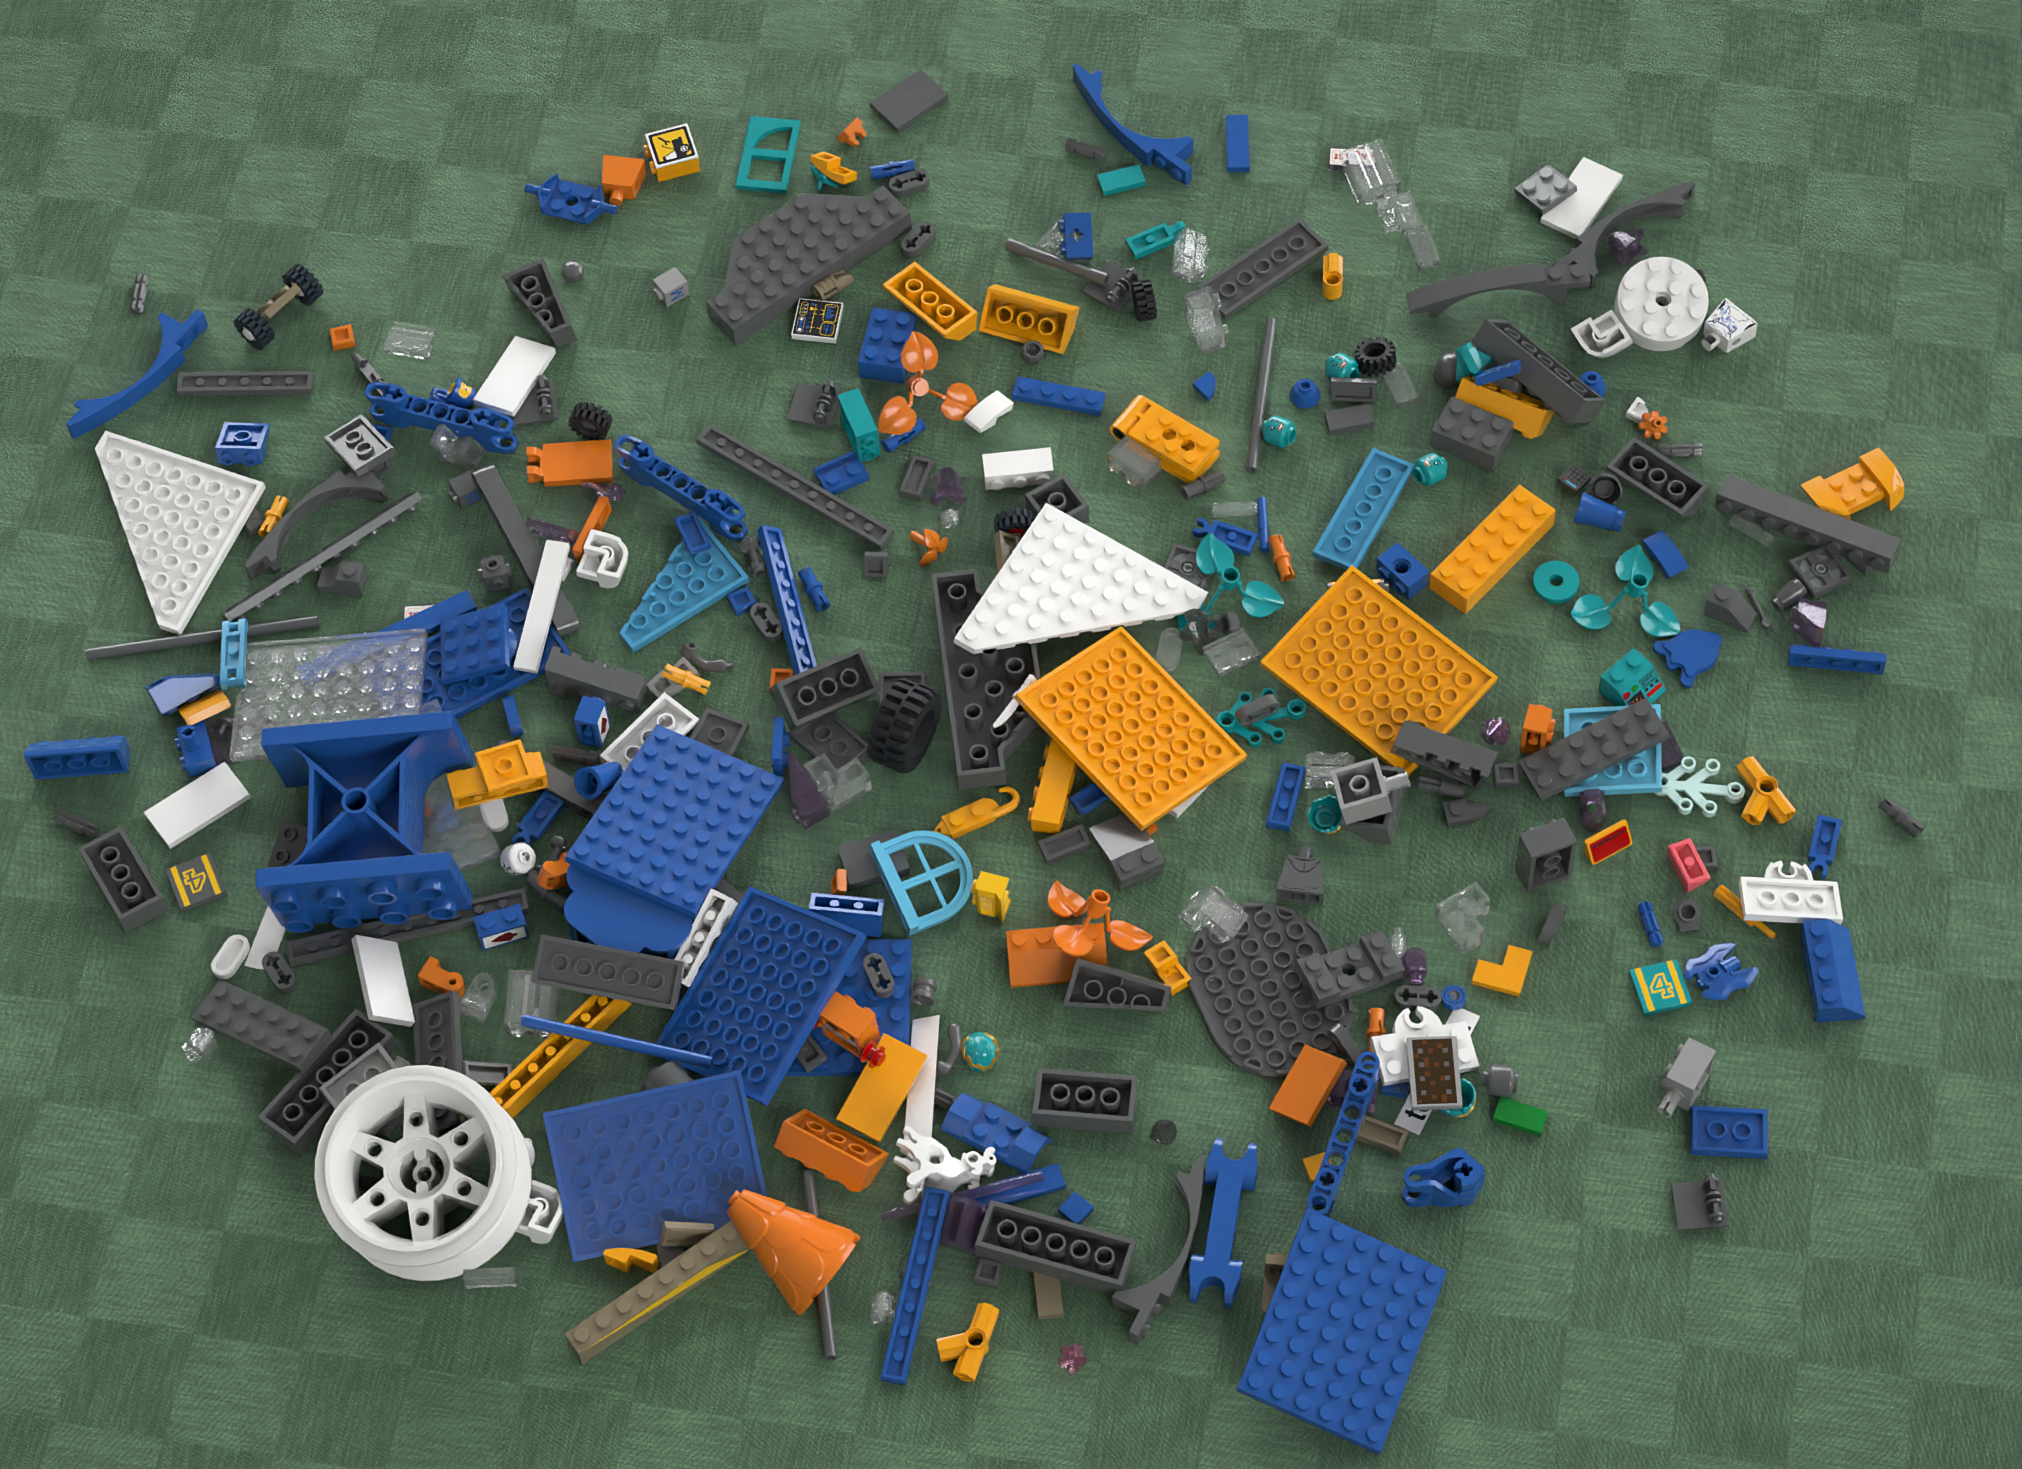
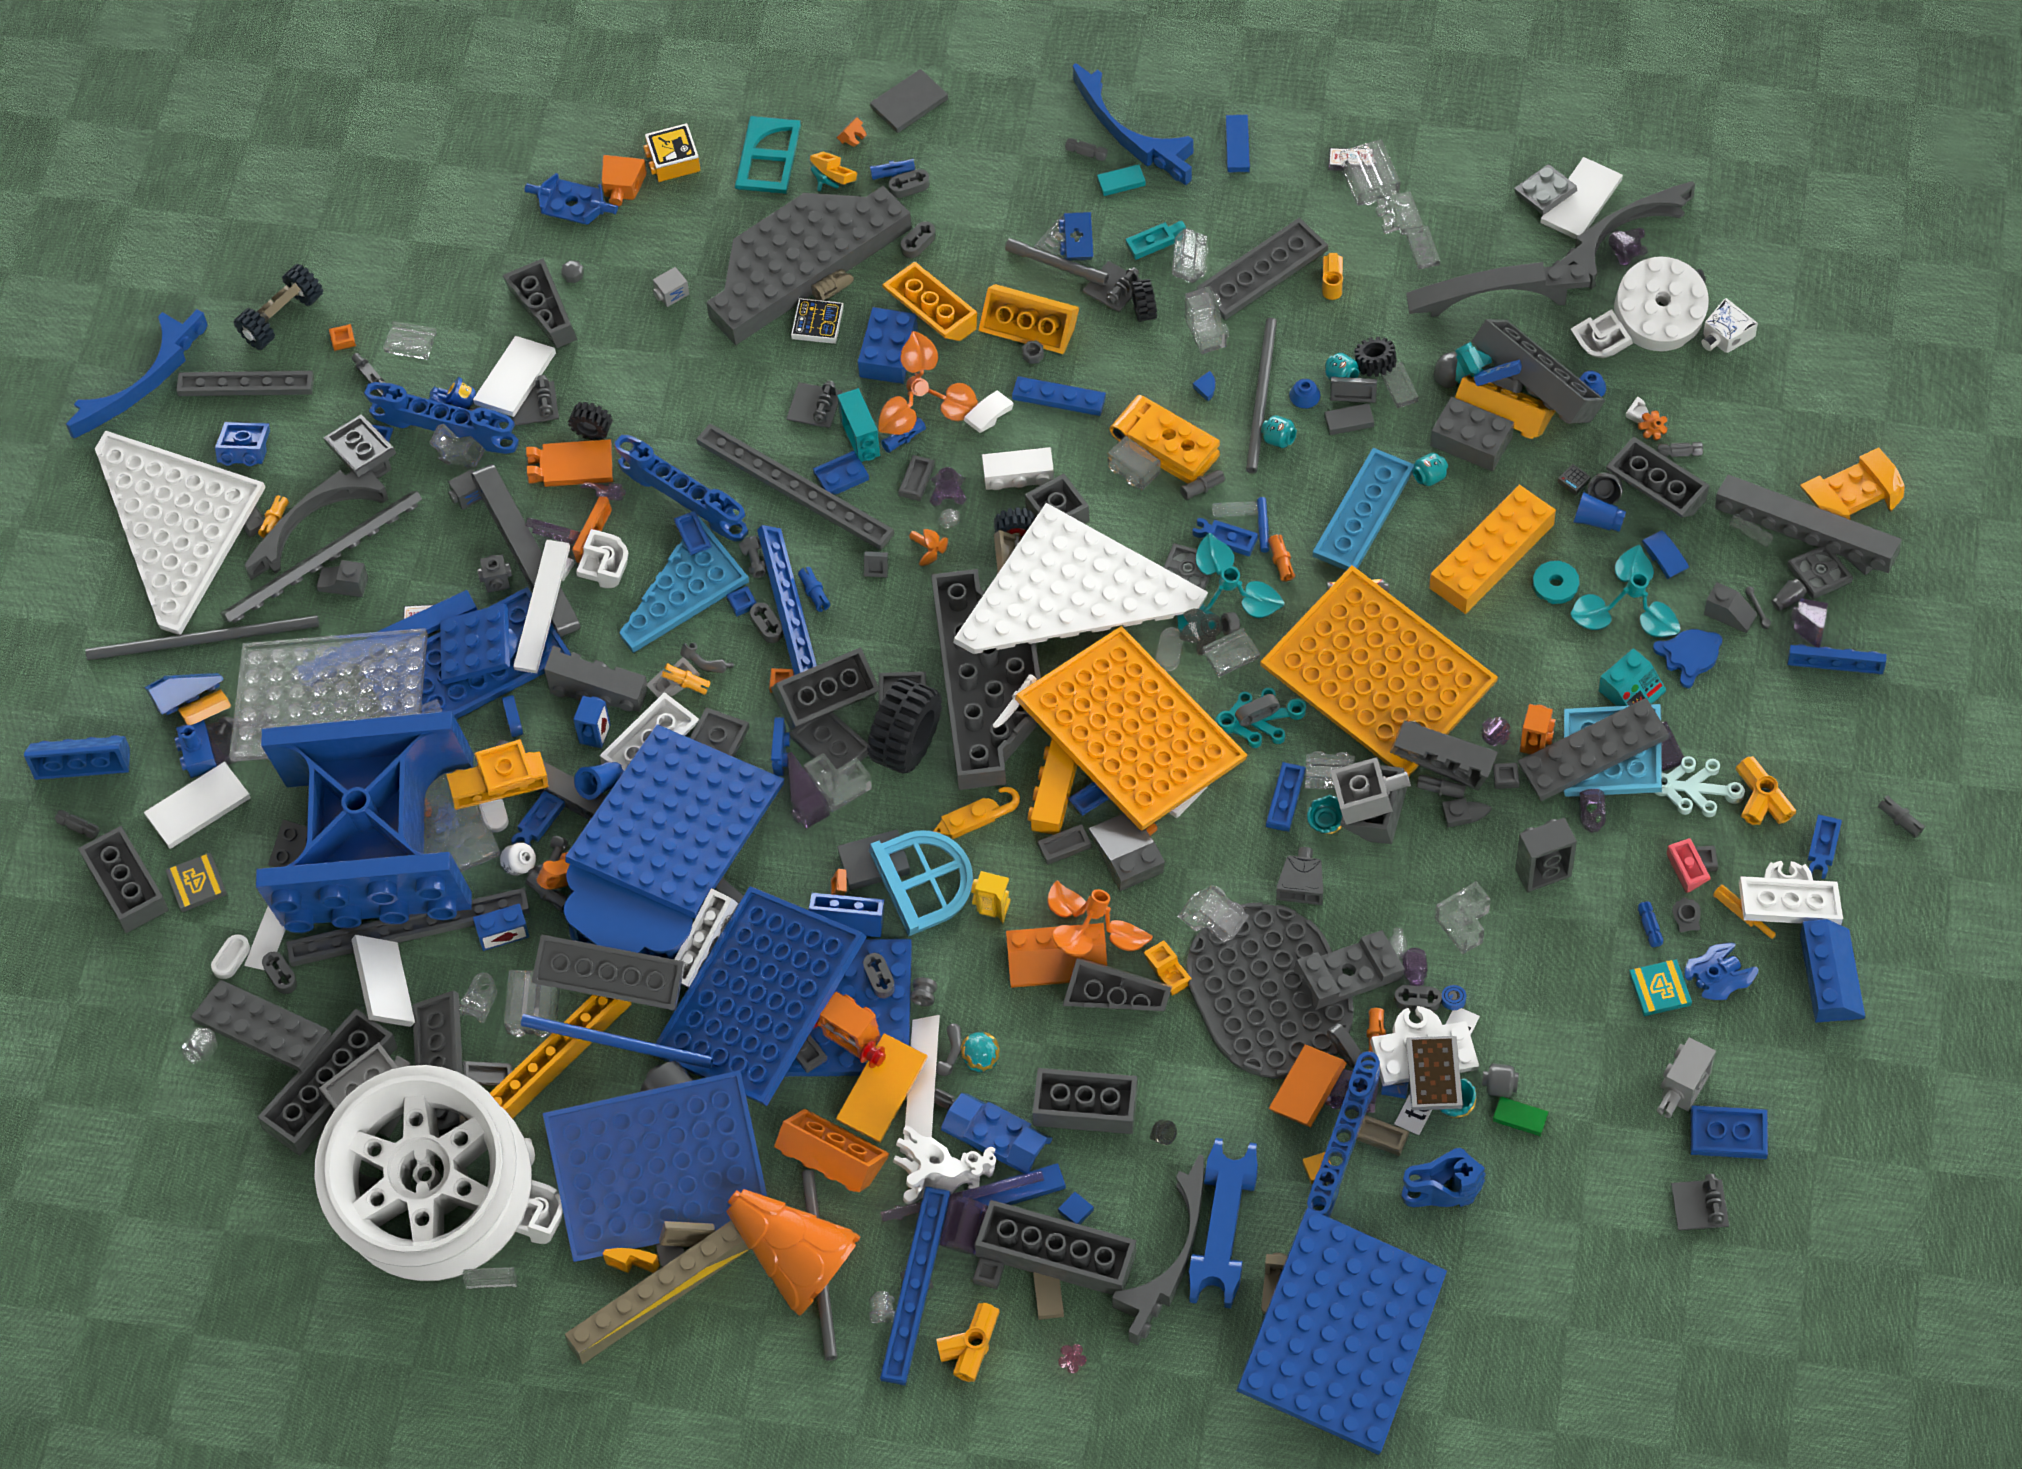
(139, 293): dark grey axle -> none
(233, 654): dark azure plate -> none
(440, 980): orange leg -> none
(575, 755): dark grey axle -> none
(1400, 560): blue brick -> none
(1506, 977): light orange tile -> none
(1553, 924): dark grey beam -> none
(1607, 842): slope -> none

